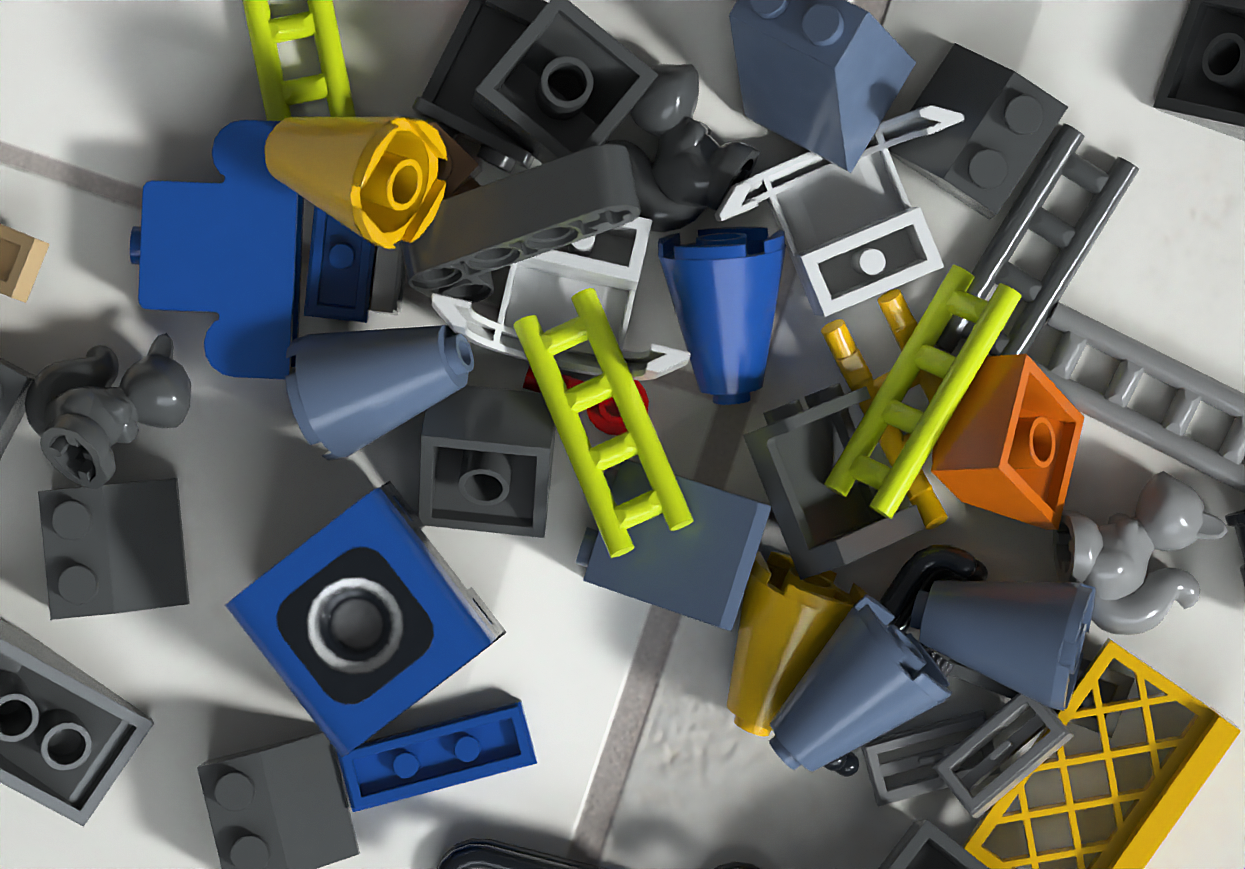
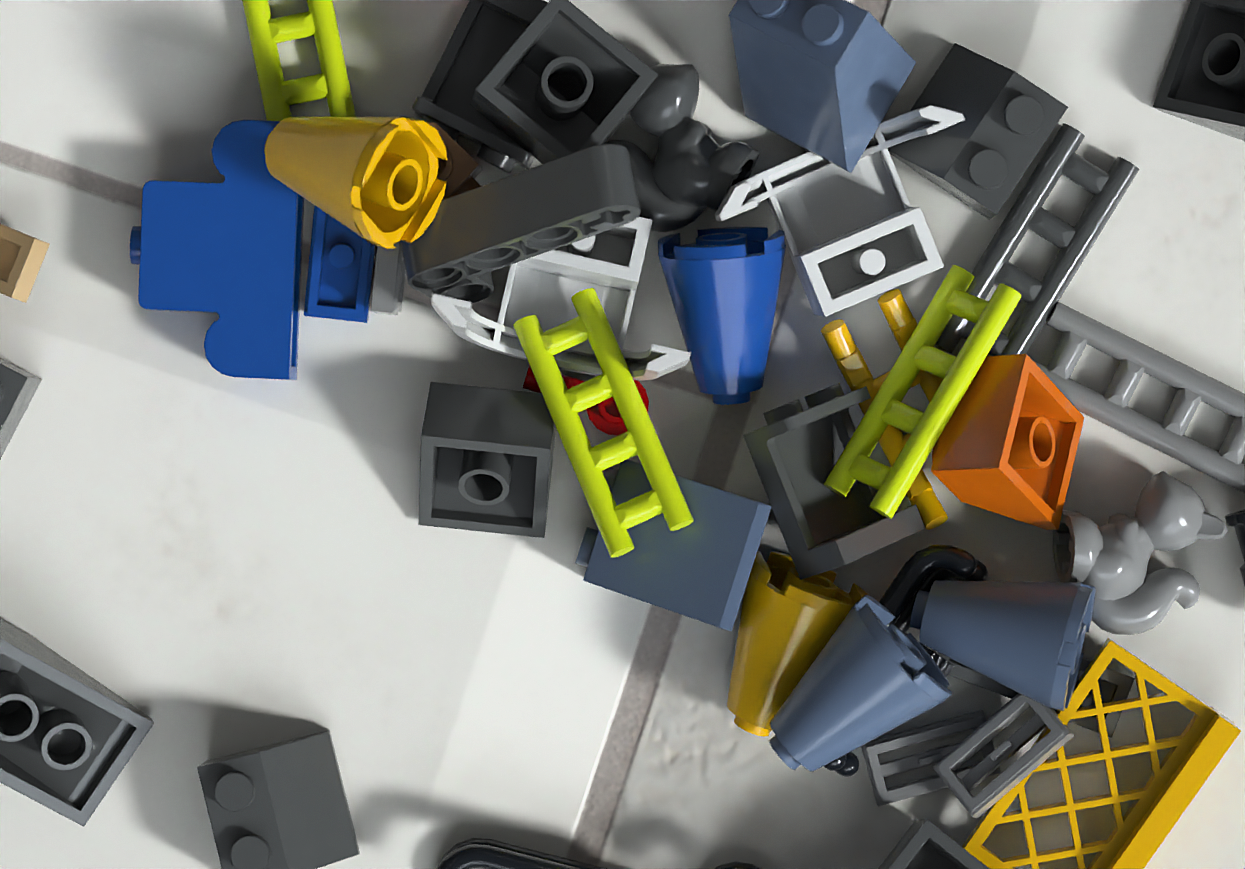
(85, 416): dark grey animal -> none
(113, 548): dark grey slope -> none
(364, 619): piece -> none
(371, 381): sand blue cone -> none
(438, 756): blue tile -> none

